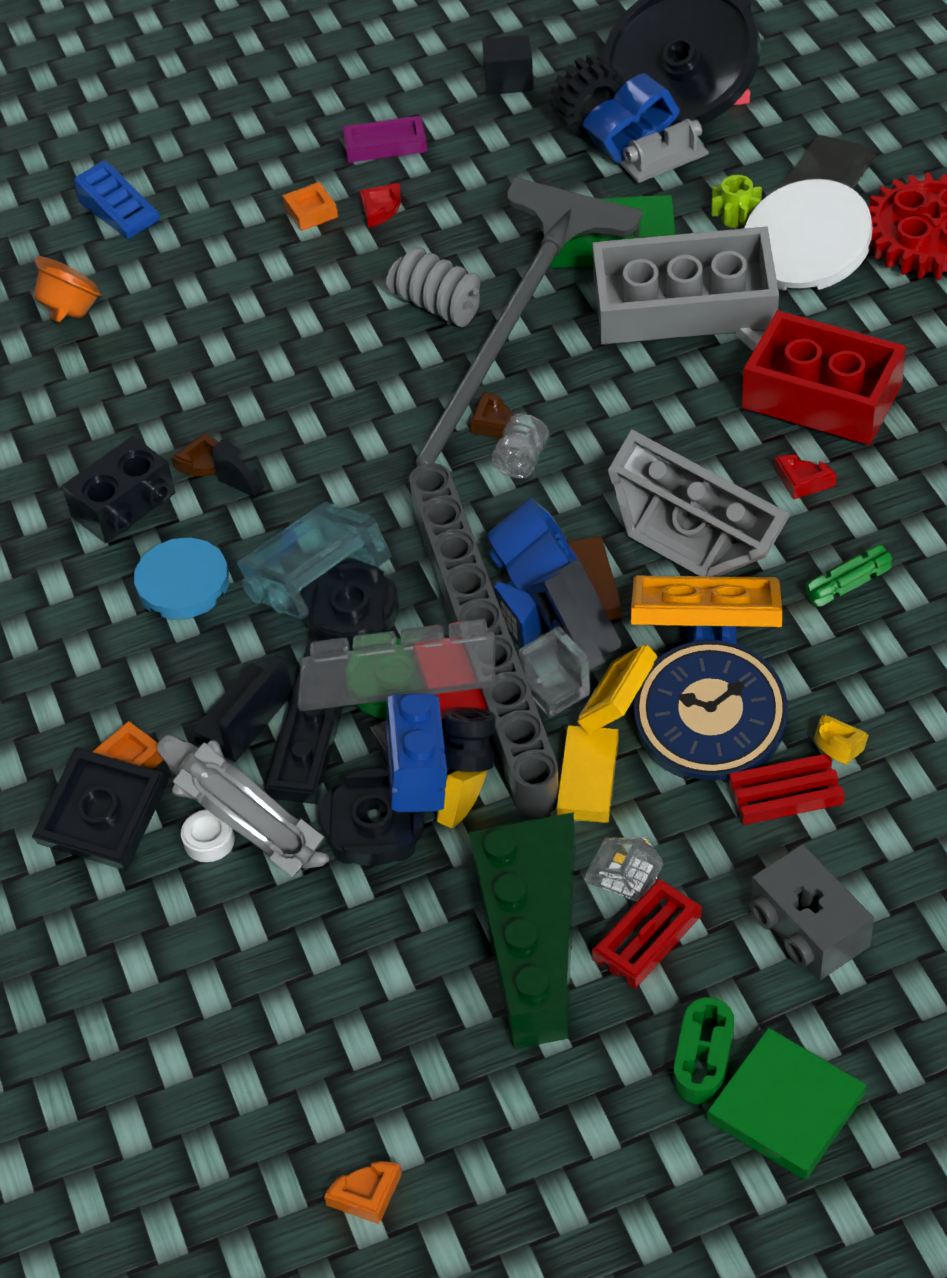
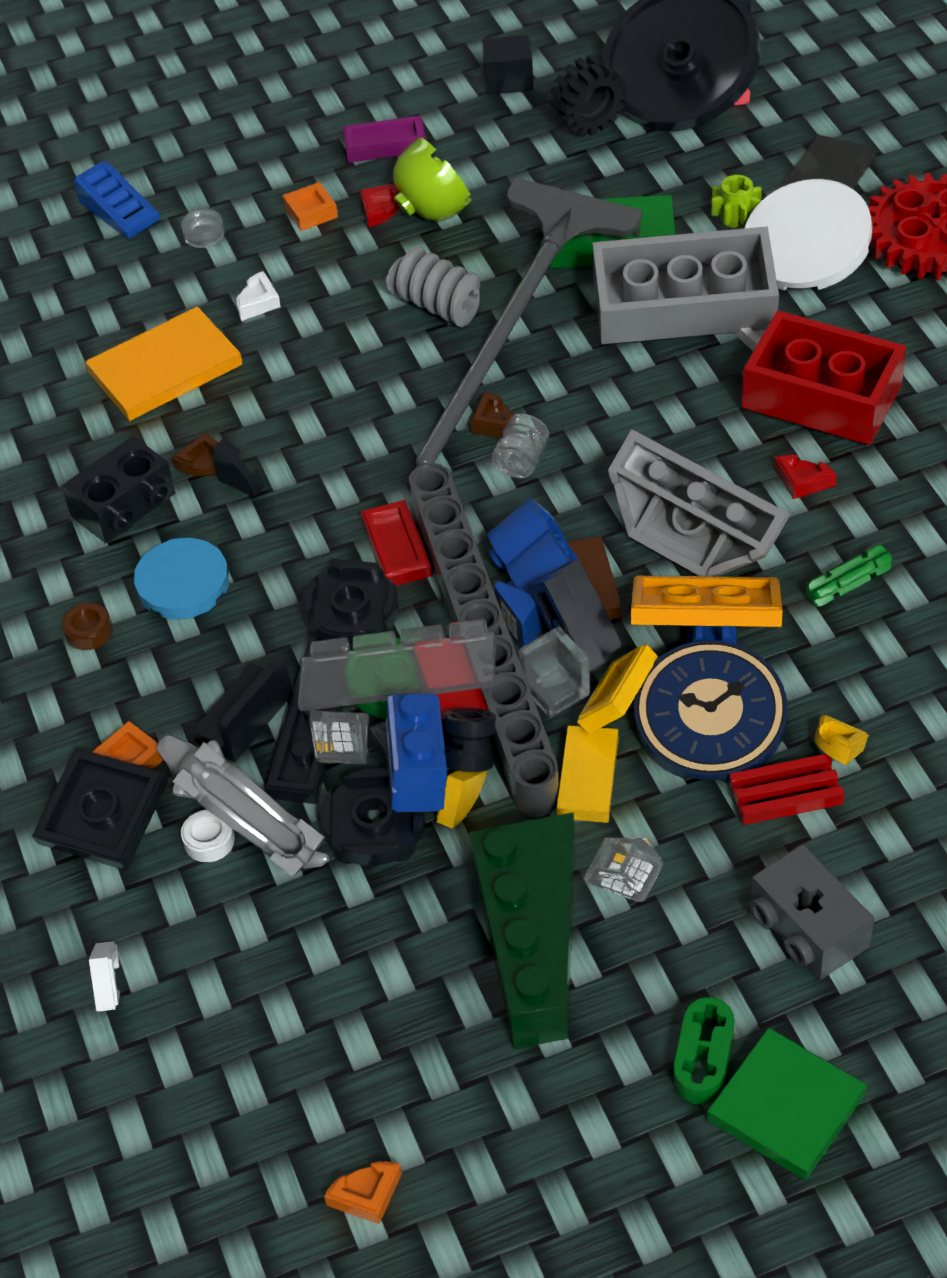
(63, 289): orange piece -> none
(87, 626): none -> reddish brown tile
(102, 965): none -> white tile
(163, 363): none -> light orange tile
(202, 228): none -> clear tile
(257, 297): none -> white tile
(306, 551): clear light blue panel -> none
(339, 736): none -> clear slope
(396, 543): none -> red tile
(428, 184): none -> lime cylinder
(635, 112): blue brick -> none
(637, 972): red tile -> none
(654, 156): light grey hinge -> none

